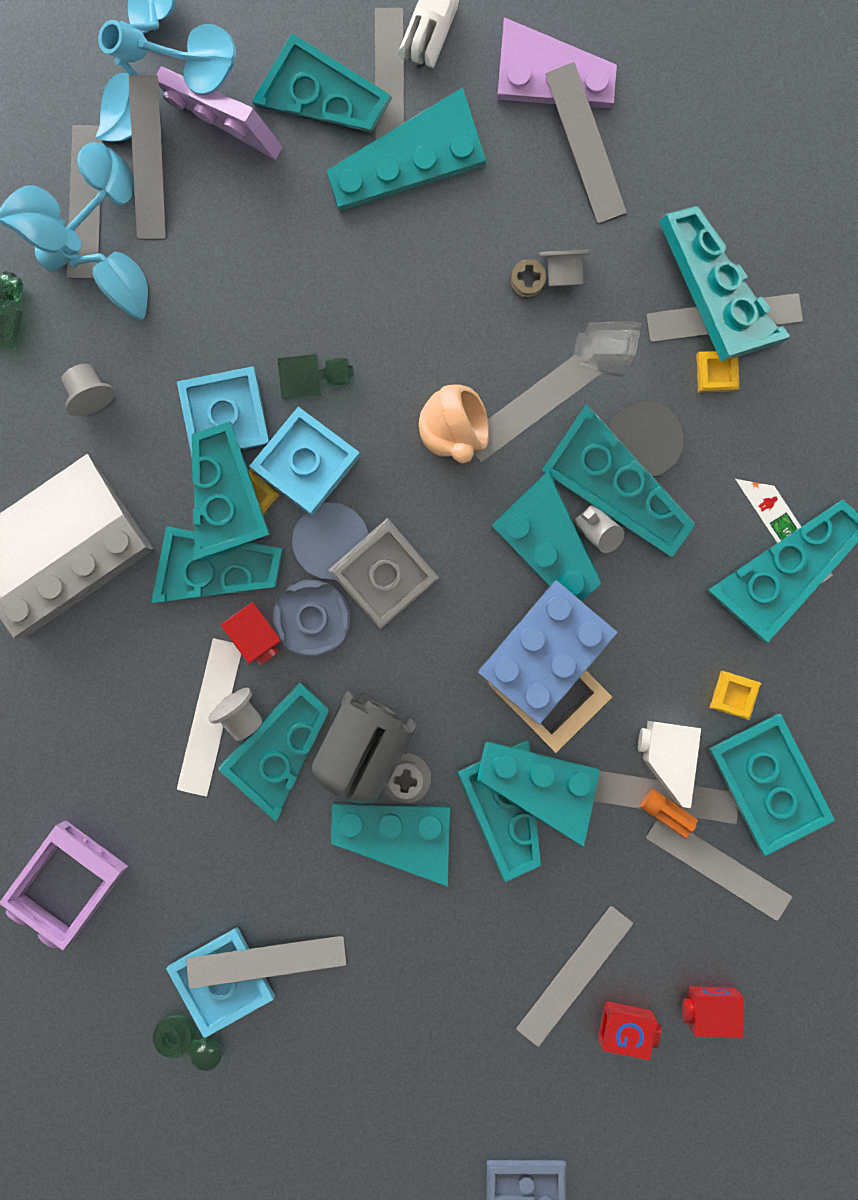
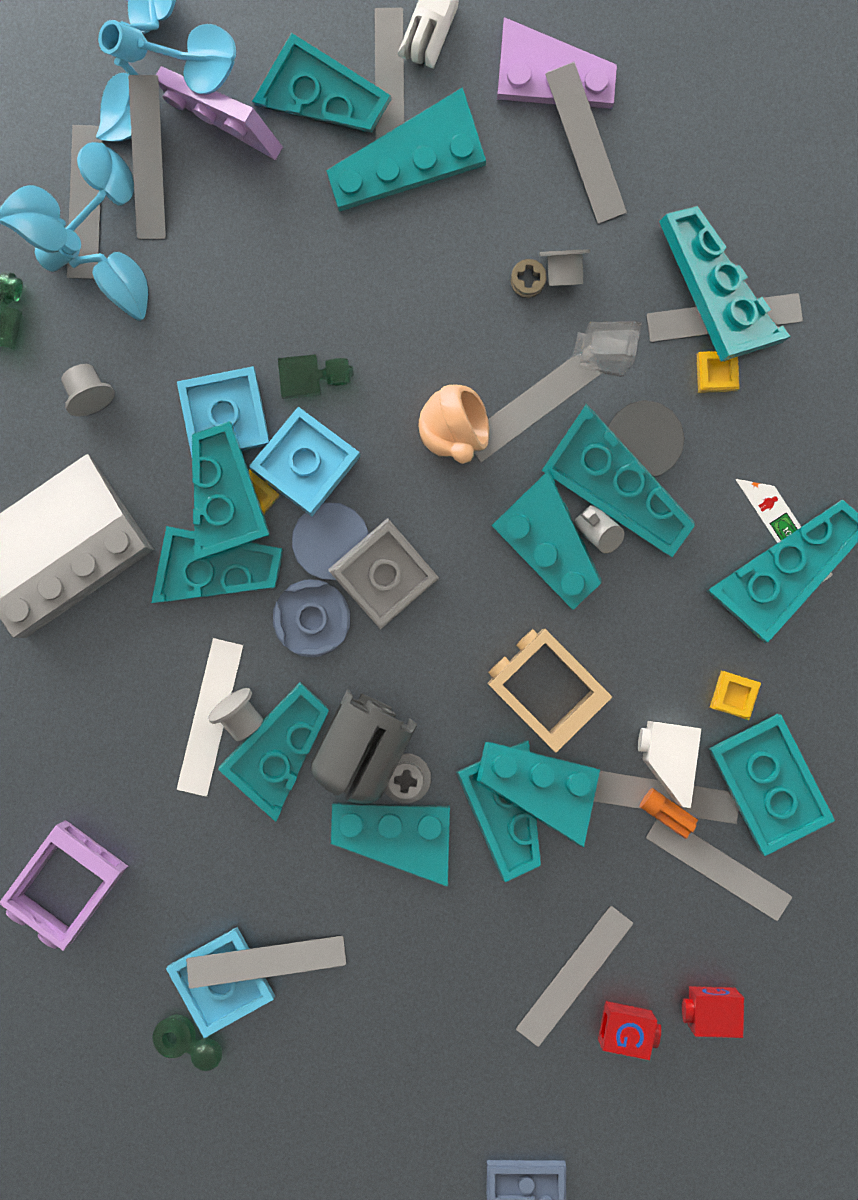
(252, 635): red brick -> none
(547, 652): medium blue plate -> none

